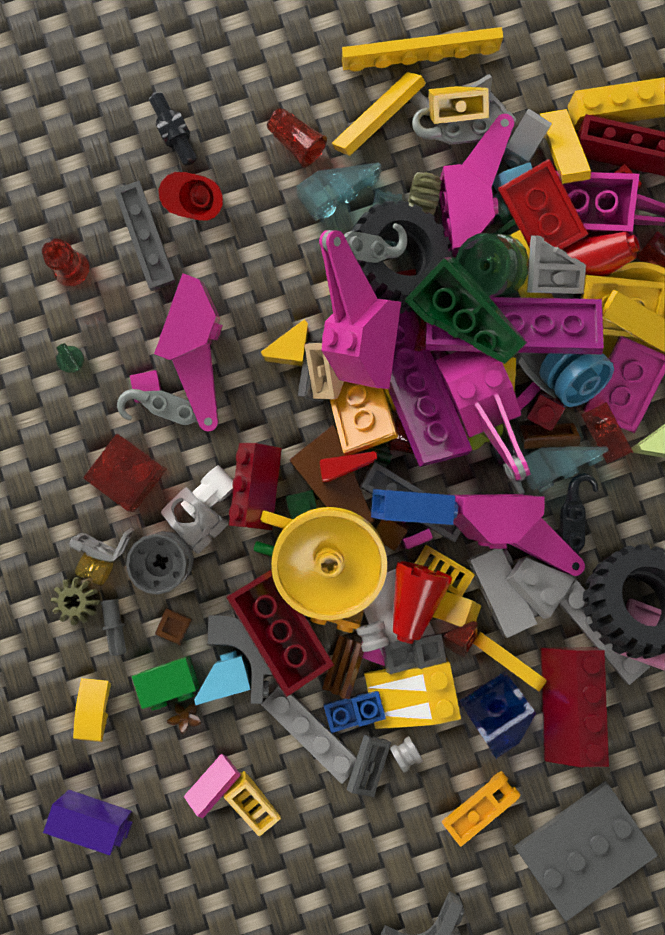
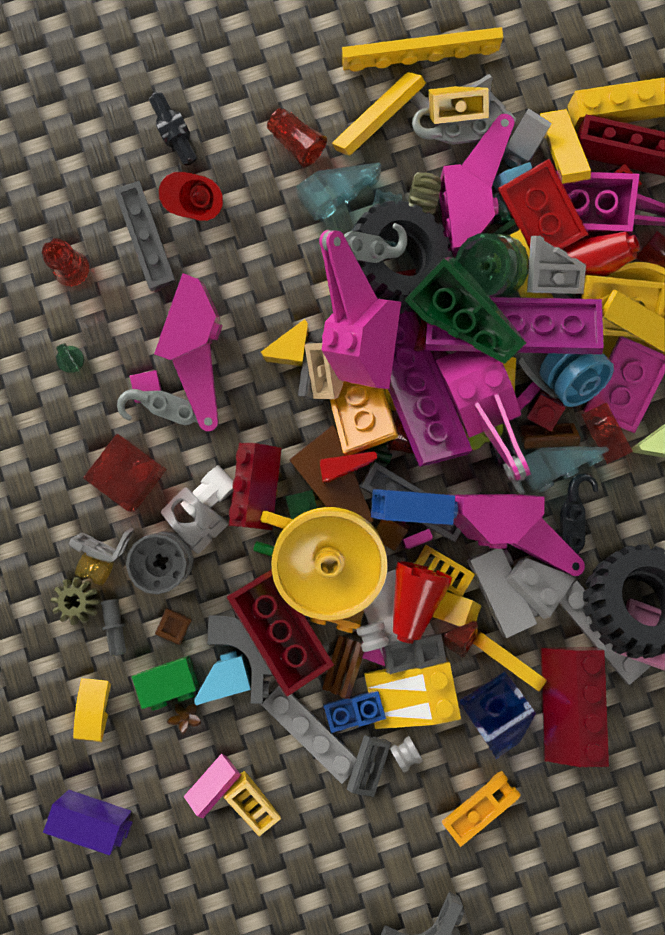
(585, 850): dark grey plate -> none

